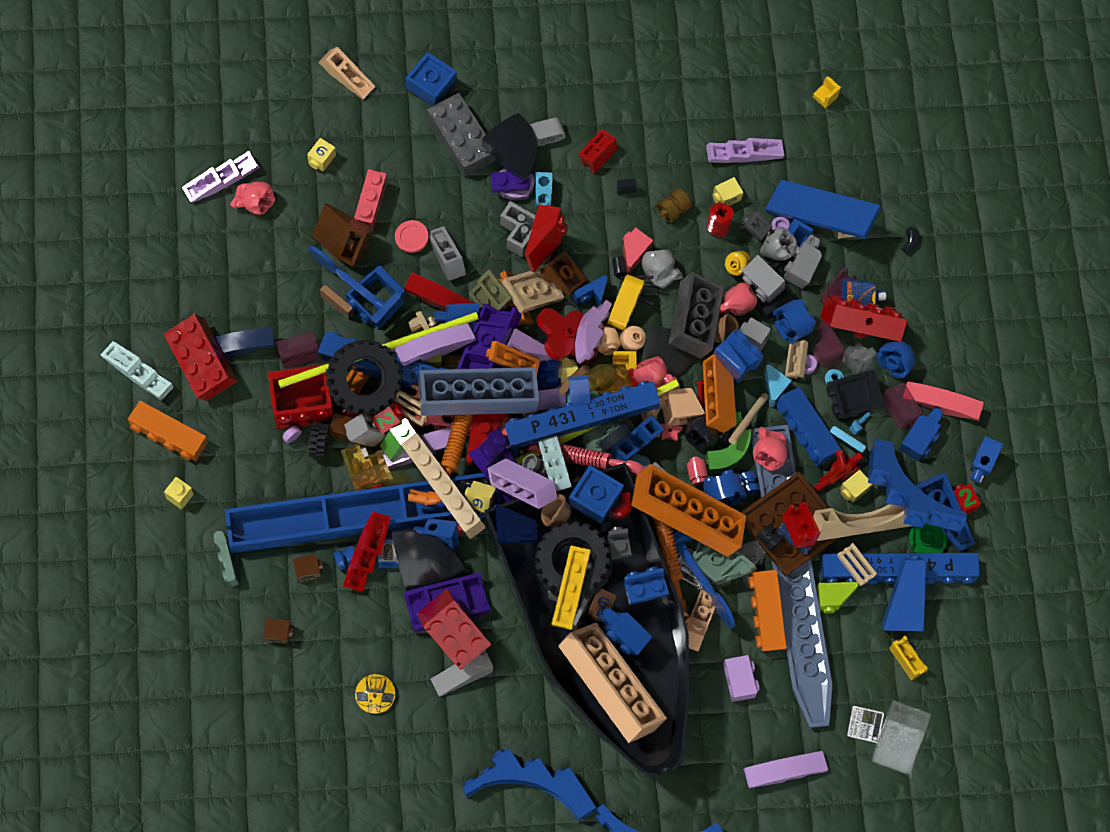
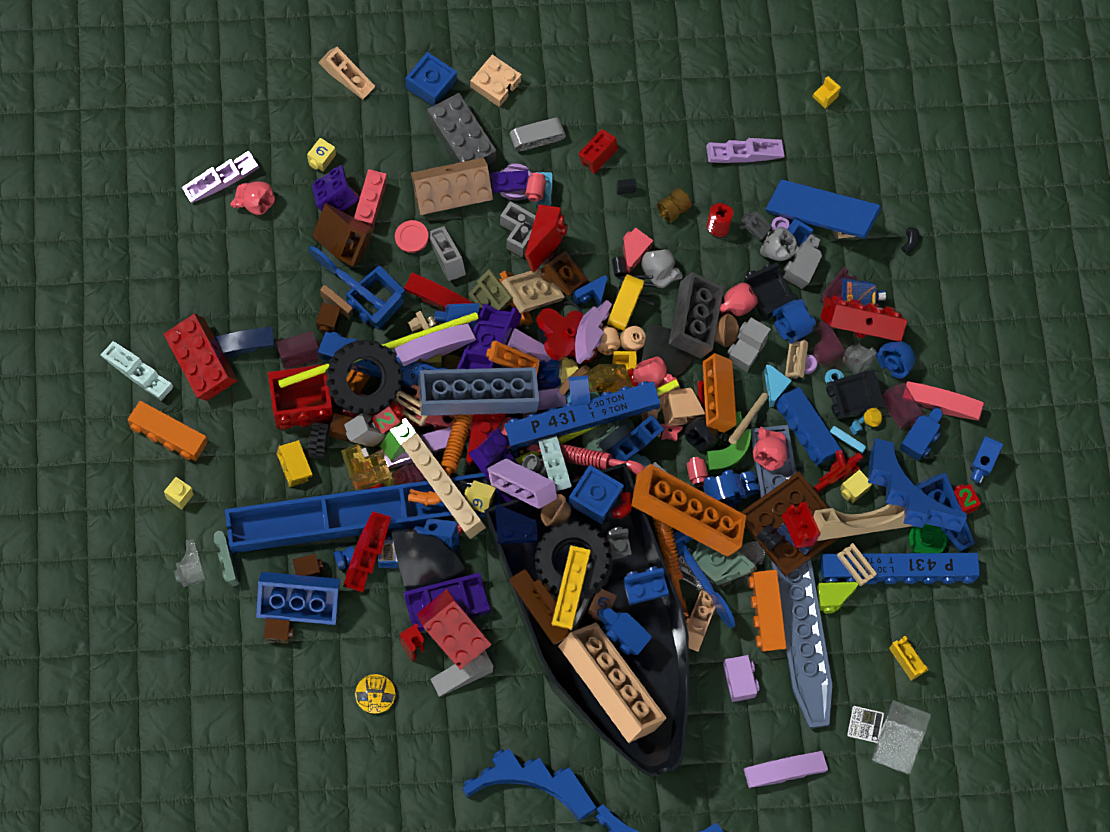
(189, 568): none -> clear arch
(292, 434): lavender tile -> none
(294, 463): none -> yellow hinge
(298, 598): none -> blue brick
(328, 318): none -> reddish brown brick
(334, 190): none -> dark purple bracket
(408, 474): none -> clear pink slope
(410, 640): none -> red hinge
(452, 186): none -> medium nougat brick
(493, 80): none -> light nougat piece
(513, 145): black brick -> none
(535, 187): none -> coral brick
(540, 604): none -> reddish brown bracket
(727, 192): light yellow brick -> none
(736, 262): yellow head -> none
(738, 355): blue piece -> none
(764, 279): light grey brick -> none
(873, 417): none -> yellow plate
(907, 598): blue slope -> none

